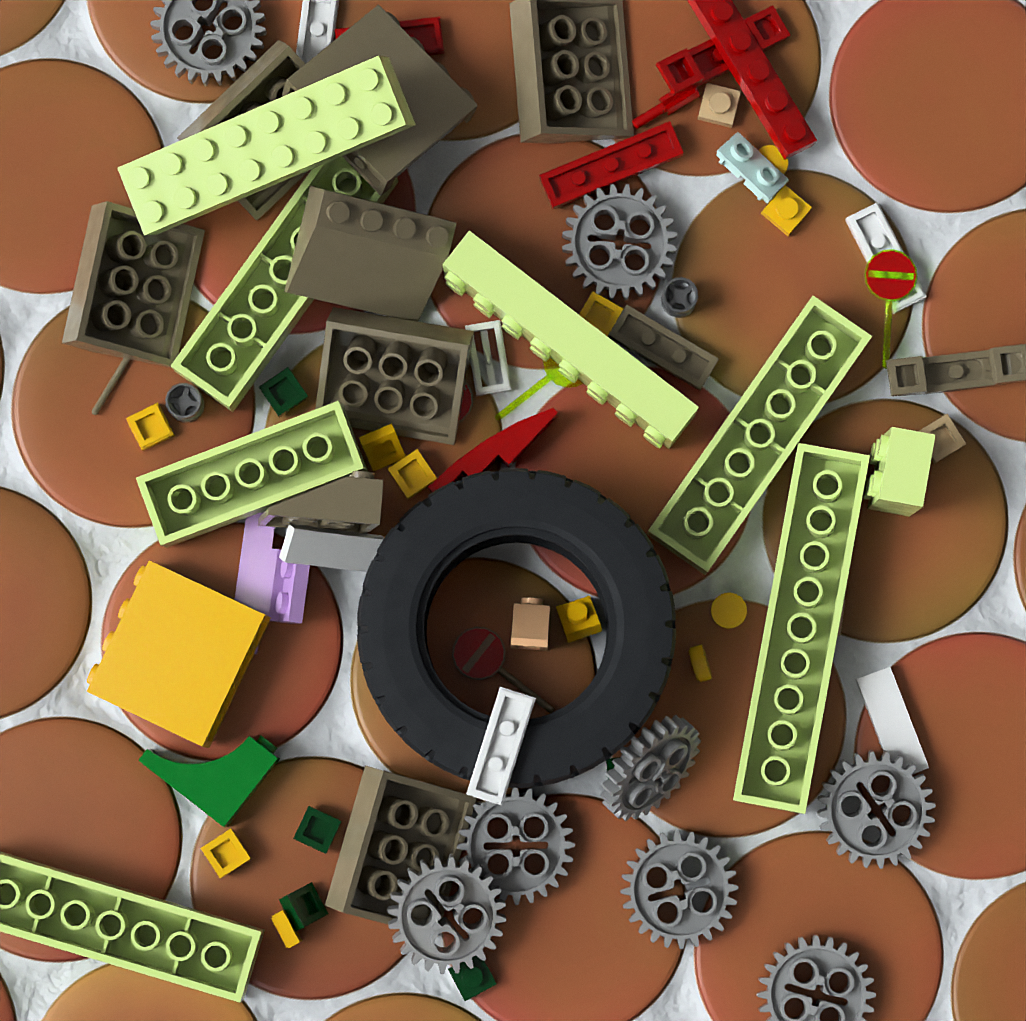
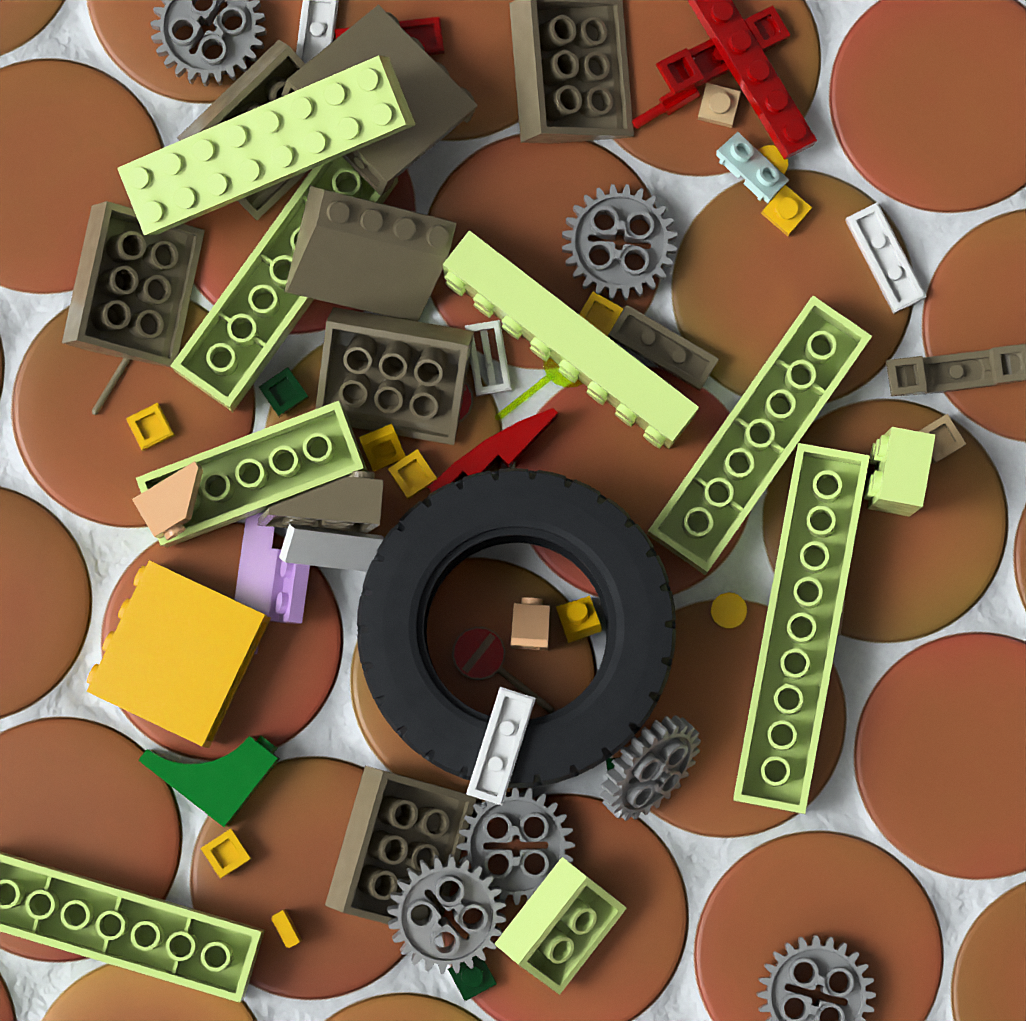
(170, 502): none -> light nougat slope
(181, 398): flat silver wheel -> none
(303, 906): dark green plate -> none
(317, 829): dark green plate -> none
(560, 926): none -> yellowish green brick
(611, 165): red plate -> none
(683, 293): flat silver wheel -> none
(688, 921): light grey gear -> none
(700, 663): yellow tile -> none
(848, 827): light grey gear -> none
(890, 278): piece -> none
(891, 718): white tile -> none

